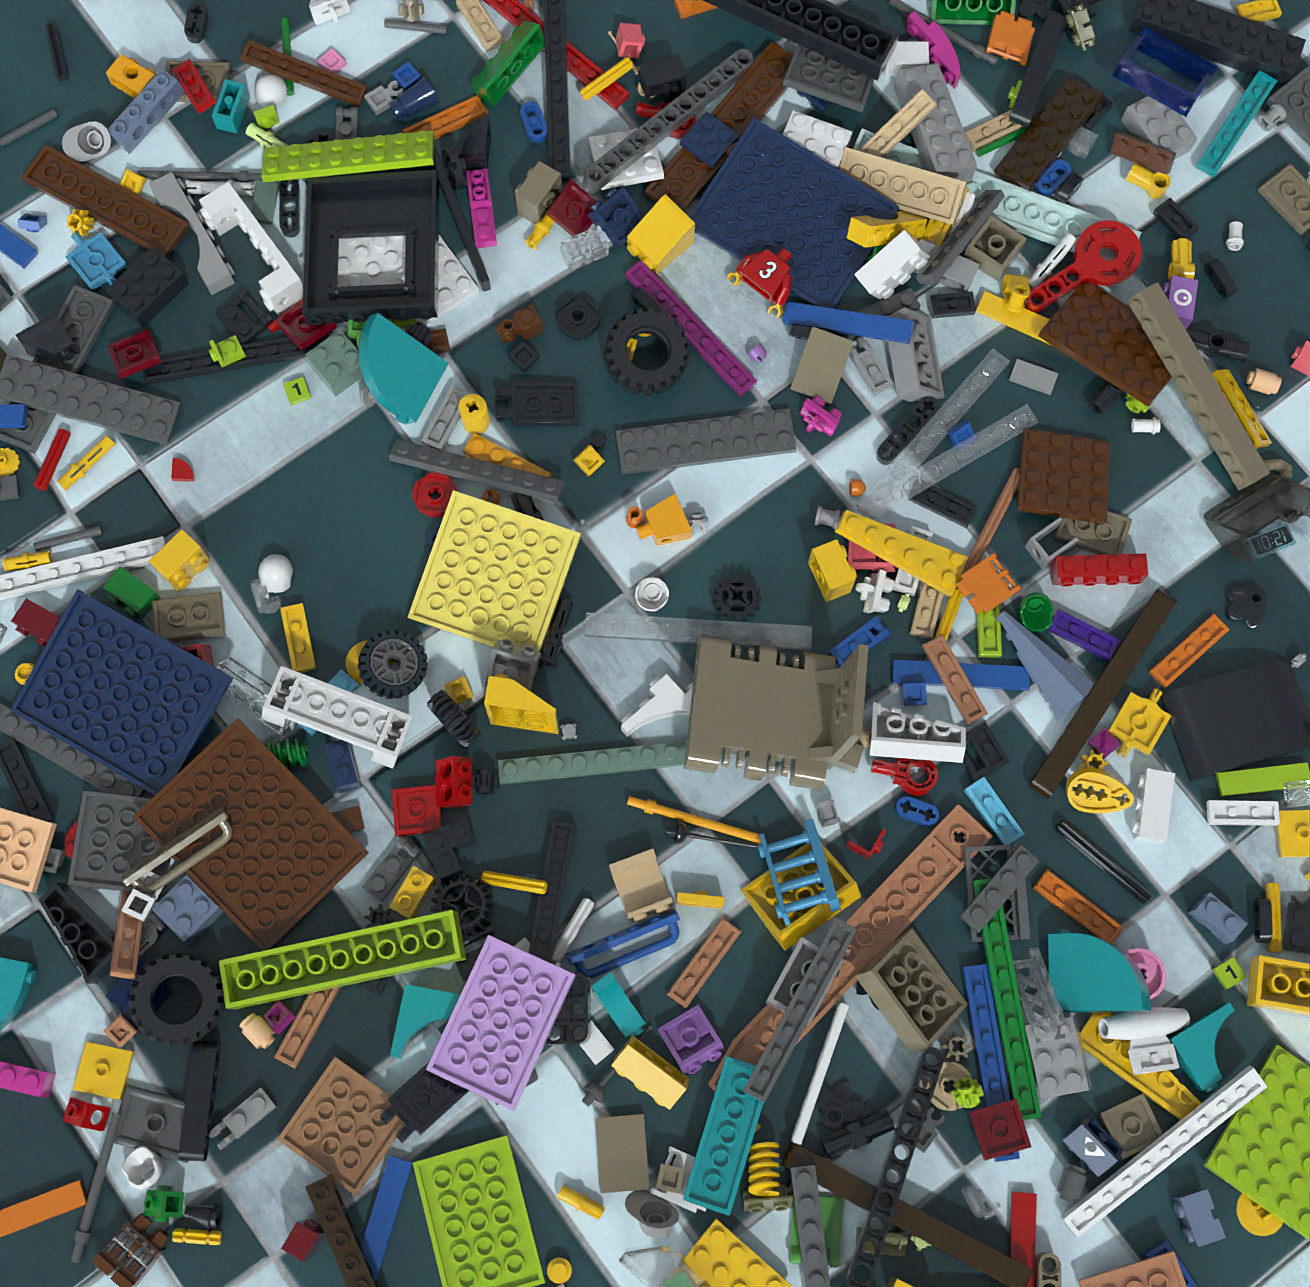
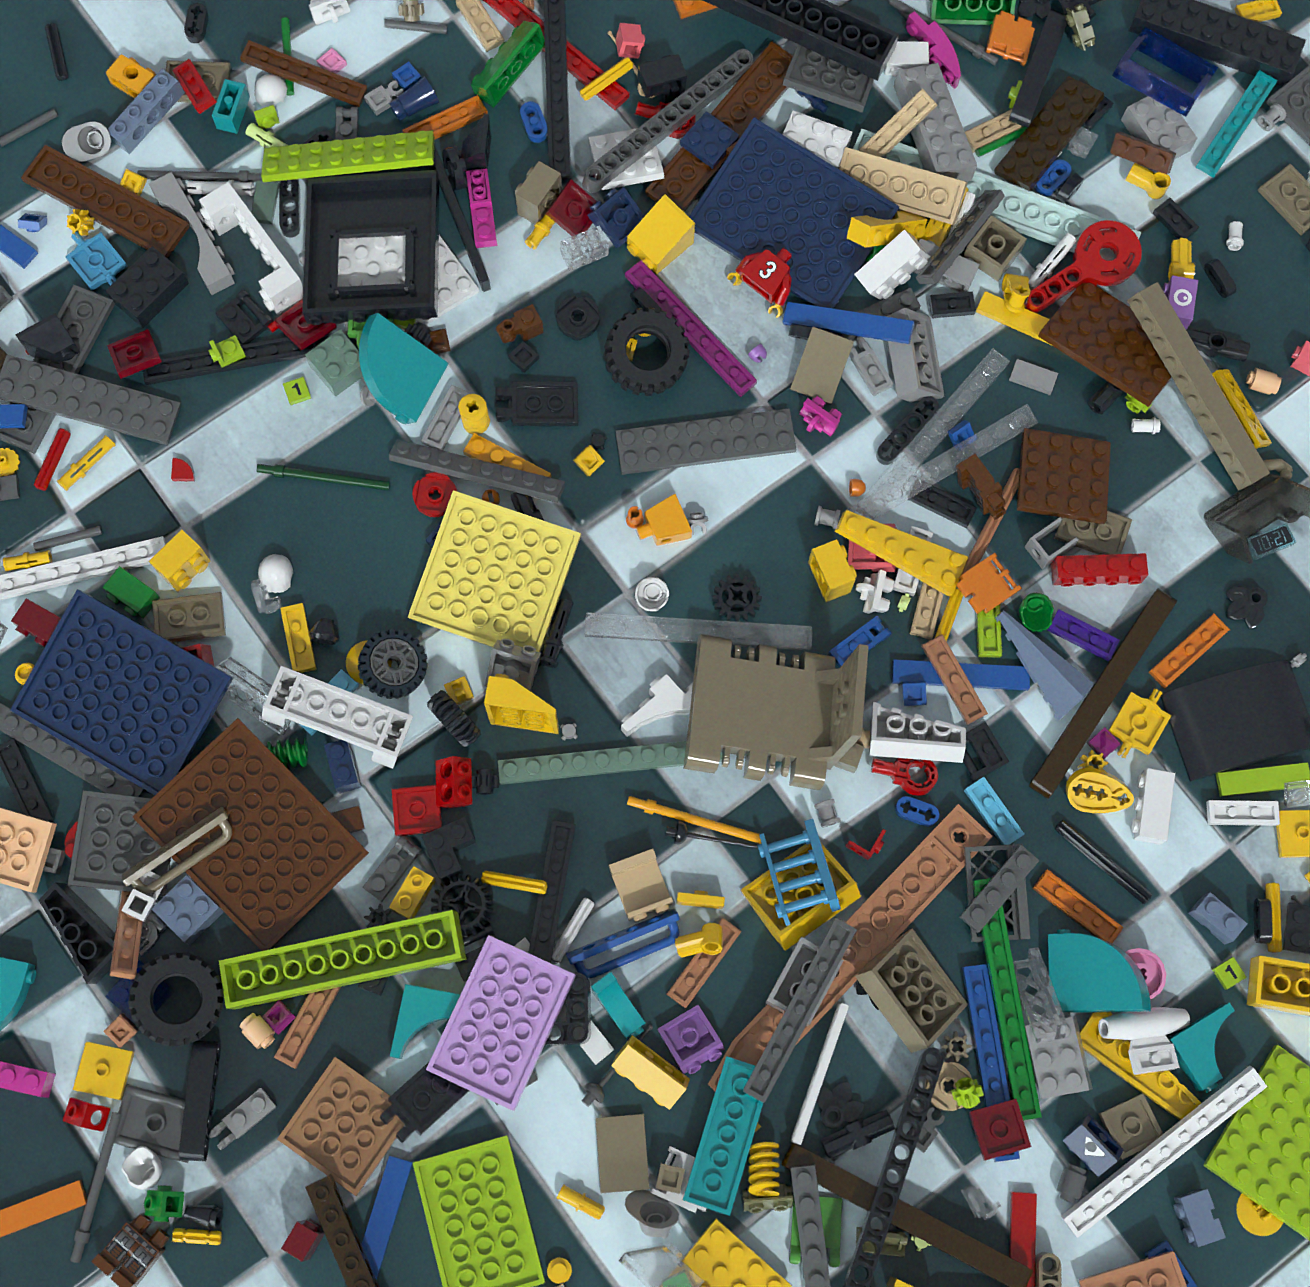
(281, 471): none -> dark green bar
(324, 632): none -> black cone
(706, 941): none -> yellow piece
(979, 480): none -> reddish brown hips

